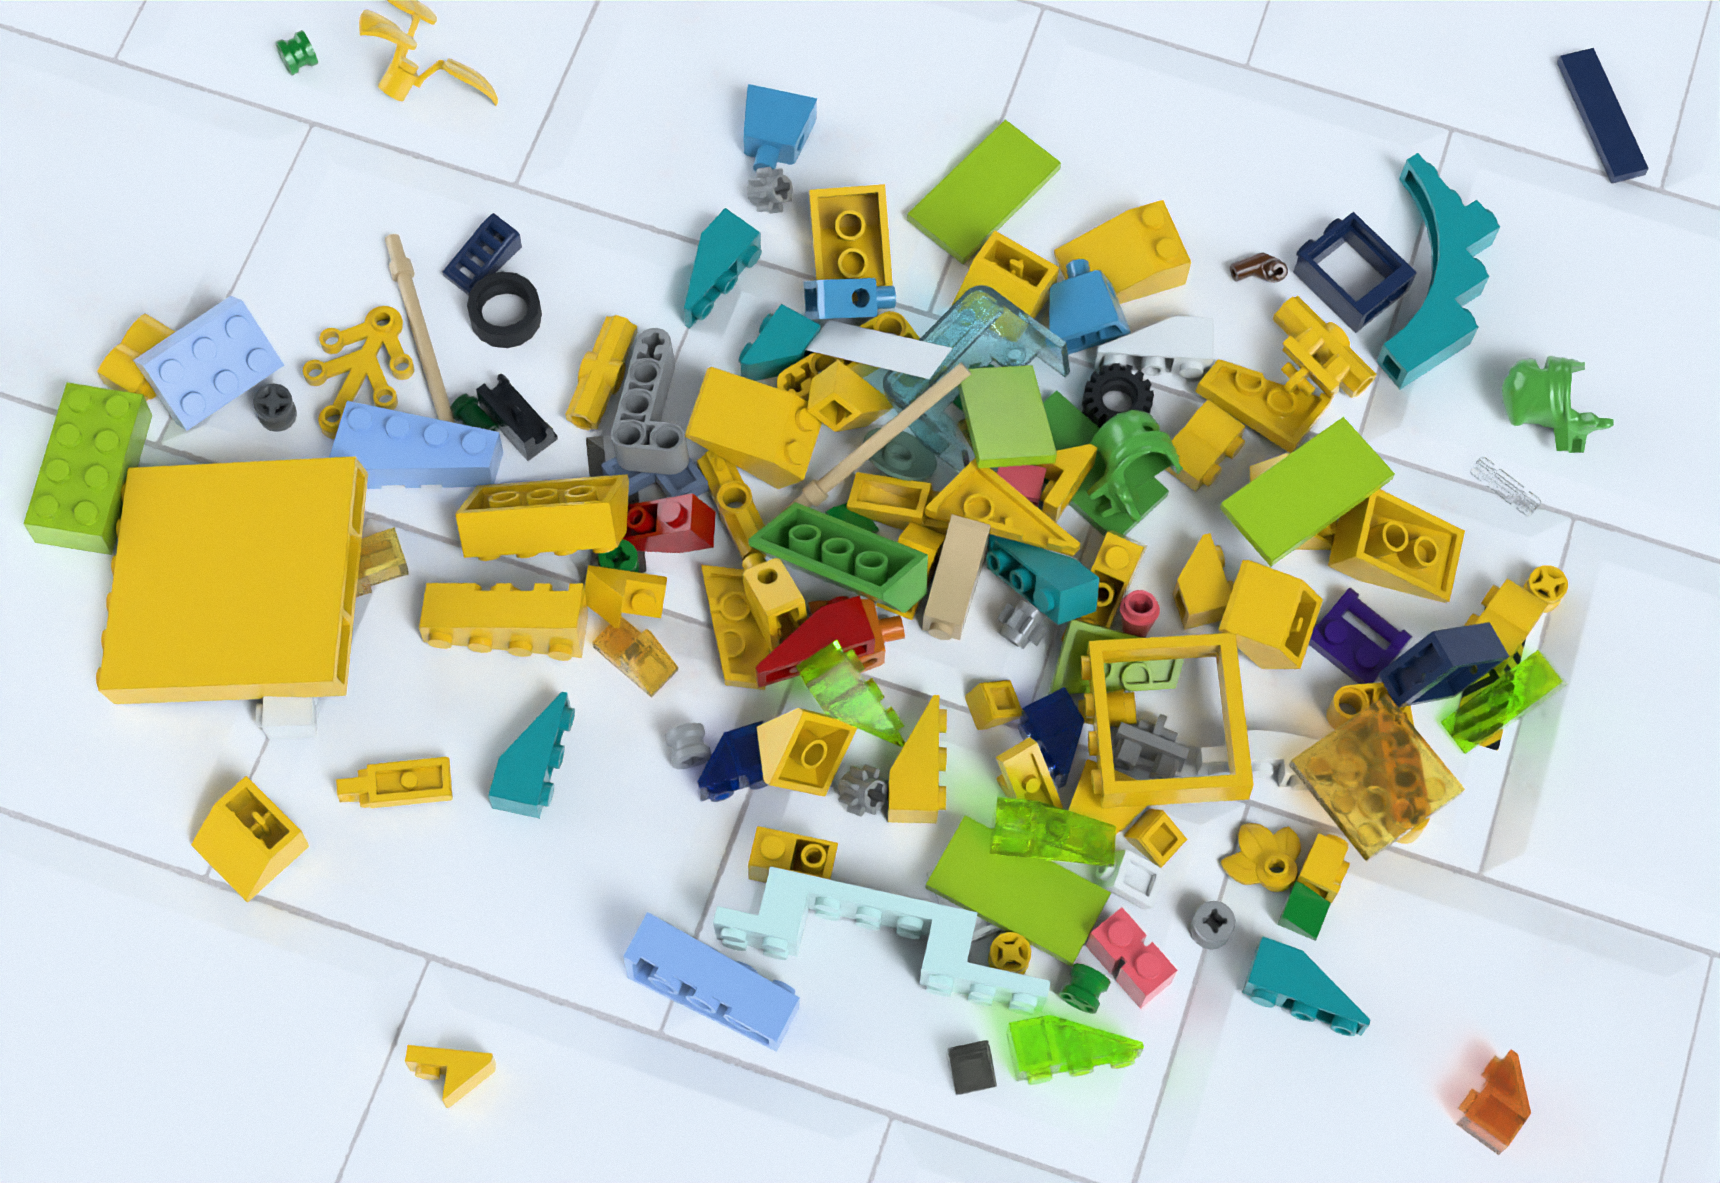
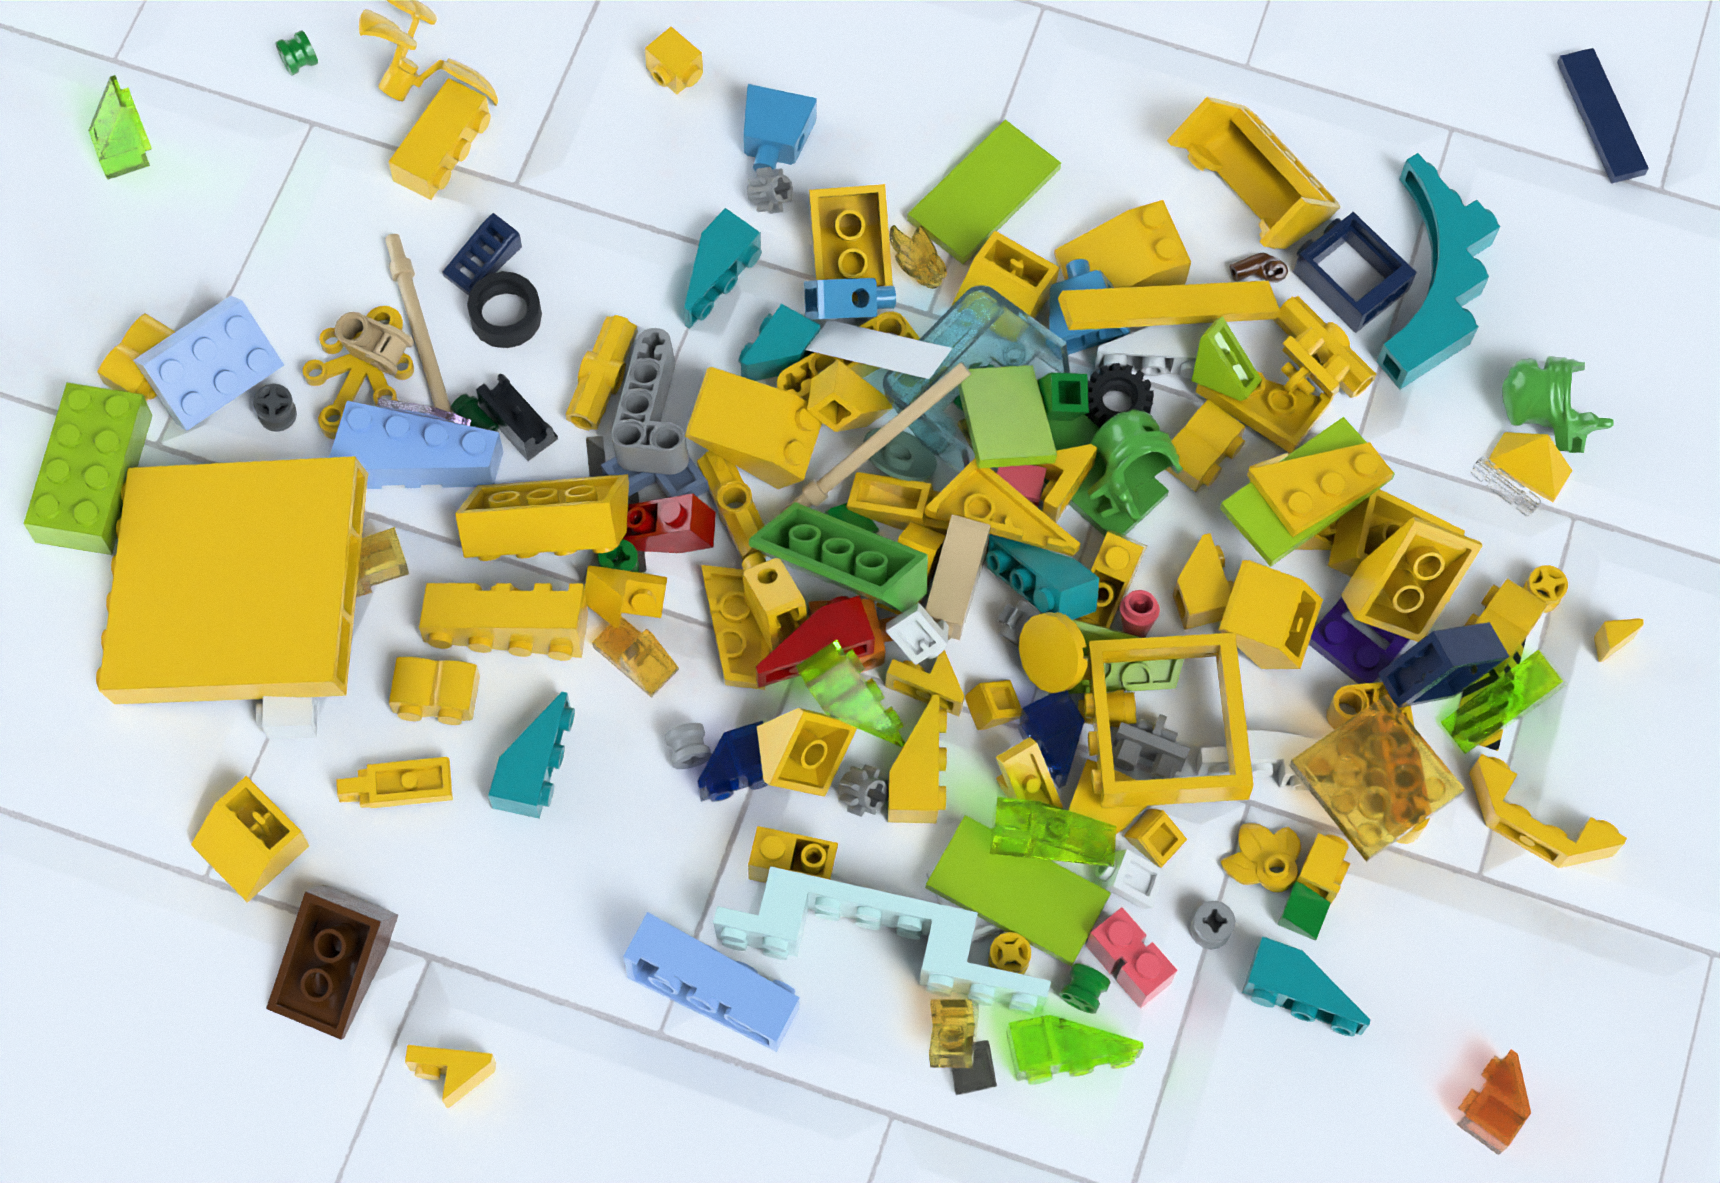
(119, 132): none -> clear neon green slope
(331, 960): none -> reddish brown slope
(377, 345): none -> tan piece
(423, 410): none -> clear purple piece
(434, 689): none -> yellow brick
(440, 139): none -> yellow brick
(674, 61): none -> yellow brick
(916, 683): none -> yellow slope
(918, 257): none -> clear yellow plate
(918, 634): none -> white bracket
(953, 1033): none -> clear yellow slope
(1052, 652): none -> yellow tile
(1064, 395): none -> green brick
(1168, 305): none -> yellow tile
(1224, 364): none -> lime slope
(1258, 168): none -> yellow windscreen
(1319, 484): none -> yellow wing
(1410, 578): none -> yellow slope
(1532, 462): none -> yellow slope
(1593, 842): none -> yellow slope
(1615, 635): none -> yellow slope

